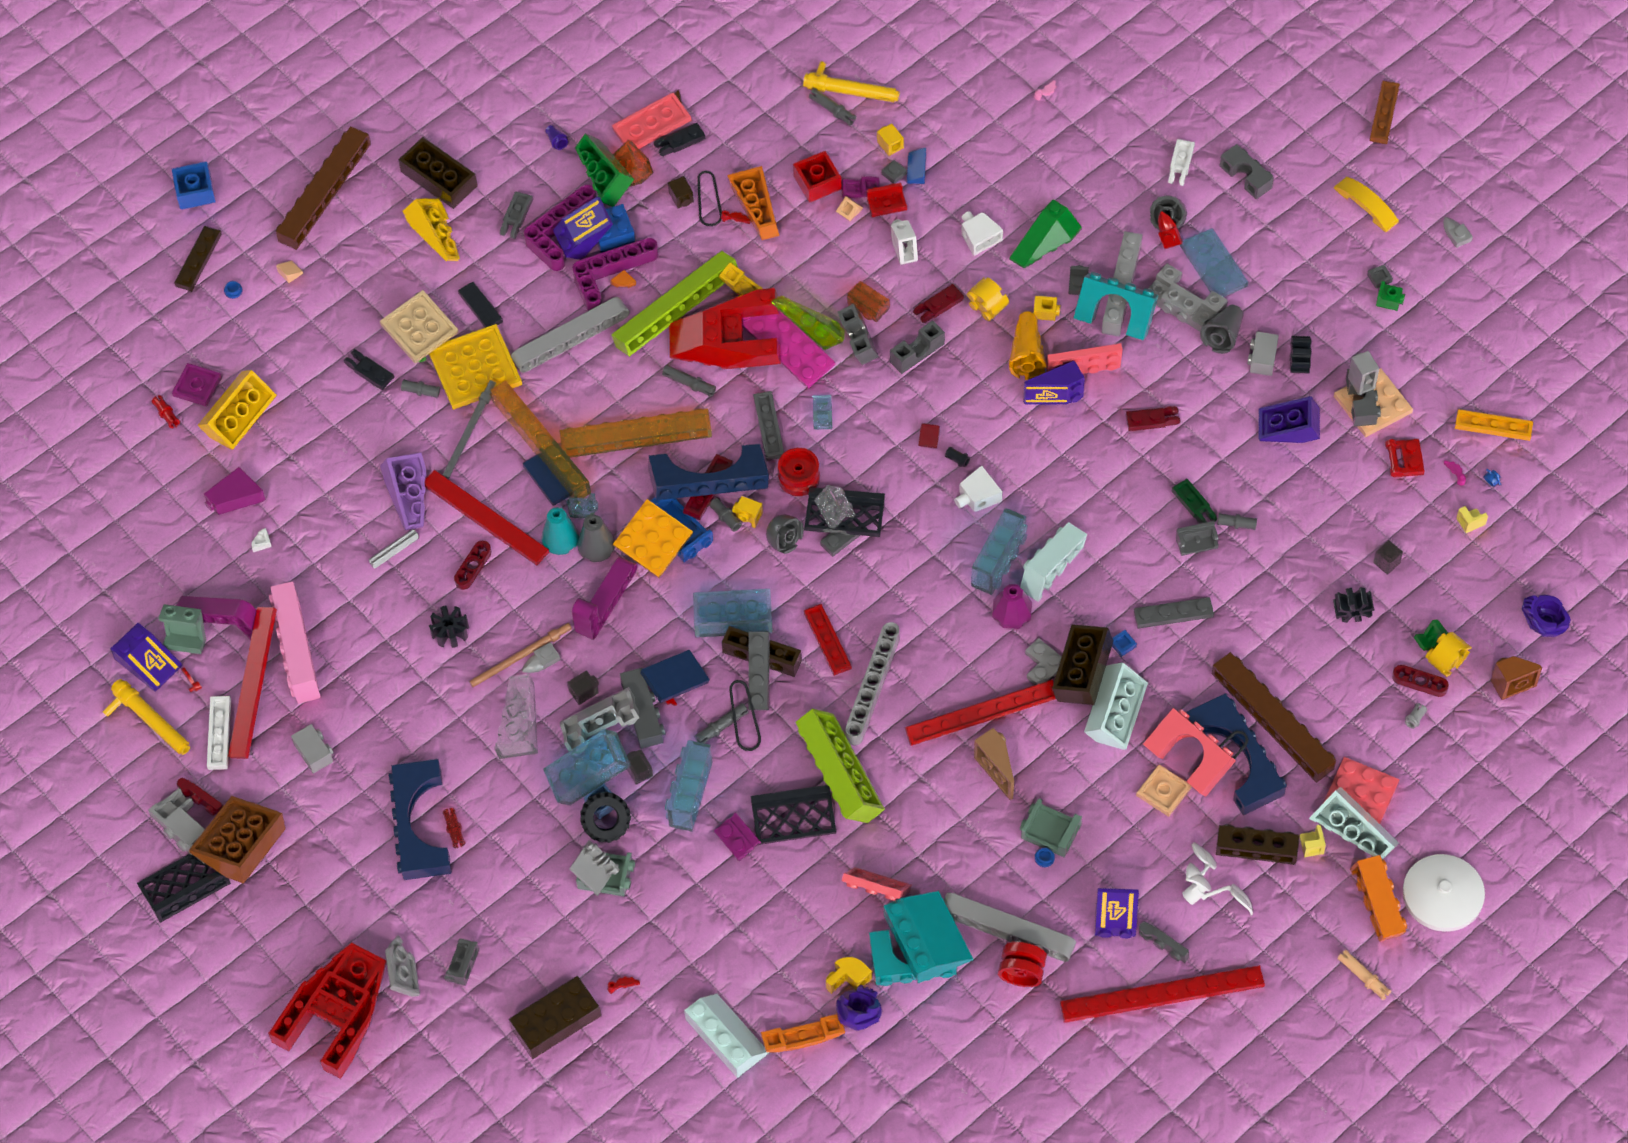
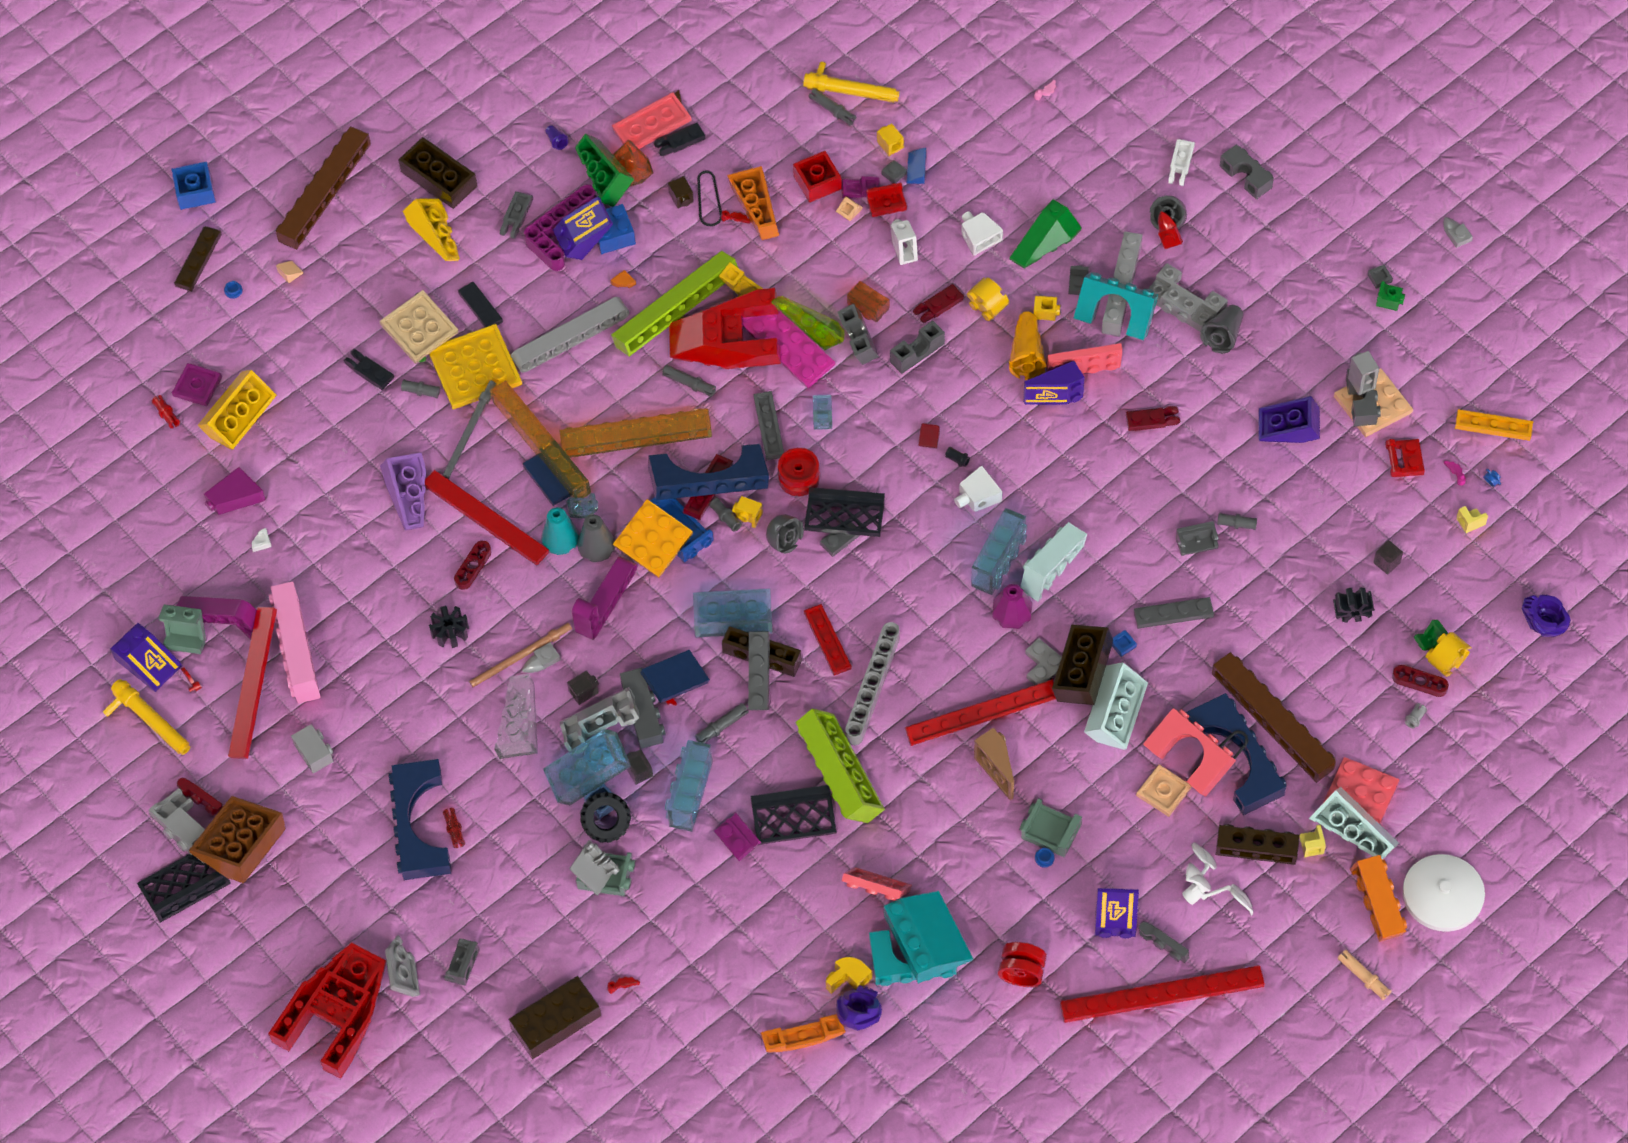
(218, 732): white plate -> none
(393, 548): axle -> none
(610, 263): magenta beam -> none
(725, 1033): light aqua slope -> none
(753, 714): black piece -> none
(834, 505): clear bracket -> none
(1009, 926): light grey beam -> none
(1193, 501): dark green hinge -> none
(1214, 263): clear light blue plate -> none
(1264, 353): light grey brick -> none
(1300, 354): black gear -> none
(1369, 201): yellow slope -> none
(1384, 112): dark orange plate -> none
(1514, 676): dark orange slope -> none

